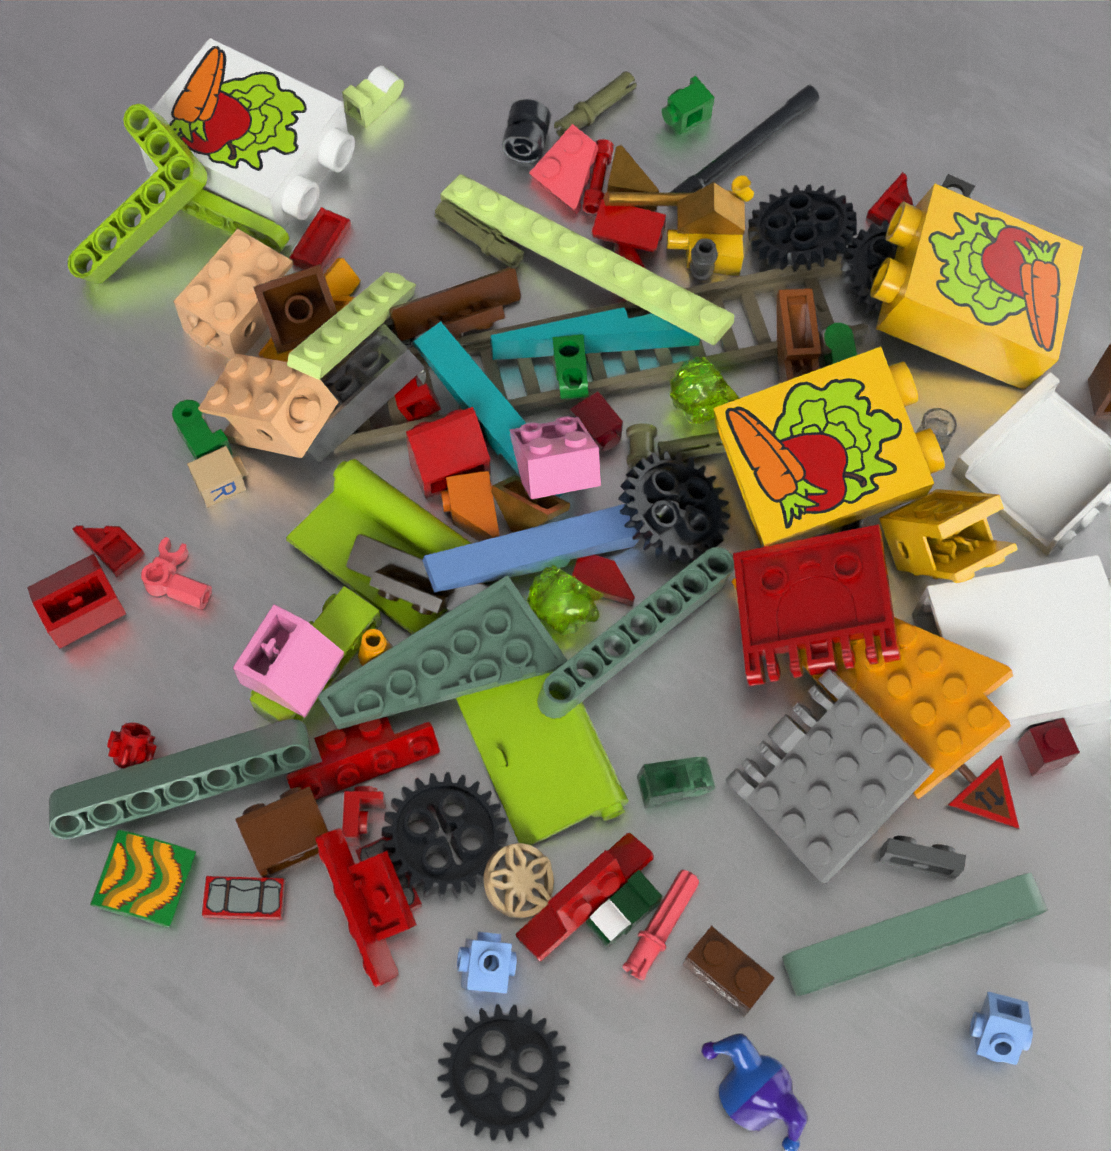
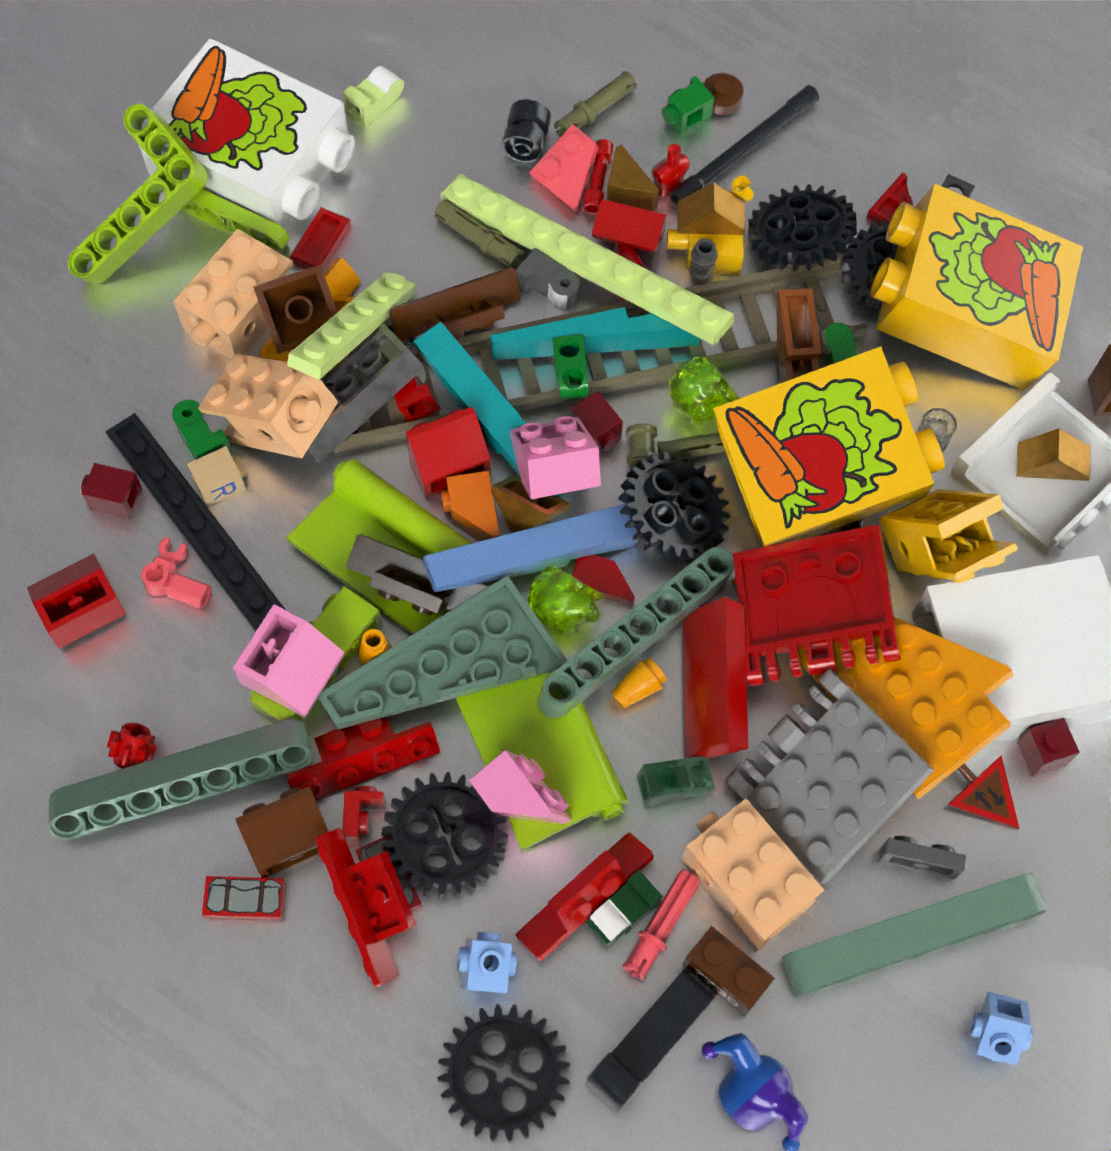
(111, 490): none -> dark red brick
(111, 546): red tile -> none
(143, 878): slope -> none
(193, 520): none -> black tile
(516, 789): none -> bright pink slope
(519, 880): tan wheel -> none
(549, 279): none -> dark grey leg
(639, 683): none -> light orange cone
(643, 198): pearl gold bar -> none
(650, 1040): none -> black beam
(670, 171): none -> red piece
(715, 680): none -> red slope
(727, 92): none -> reddish brown wheel
(750, 873): none -> light nougat torso
(1054, 457): none -> pearl gold slope

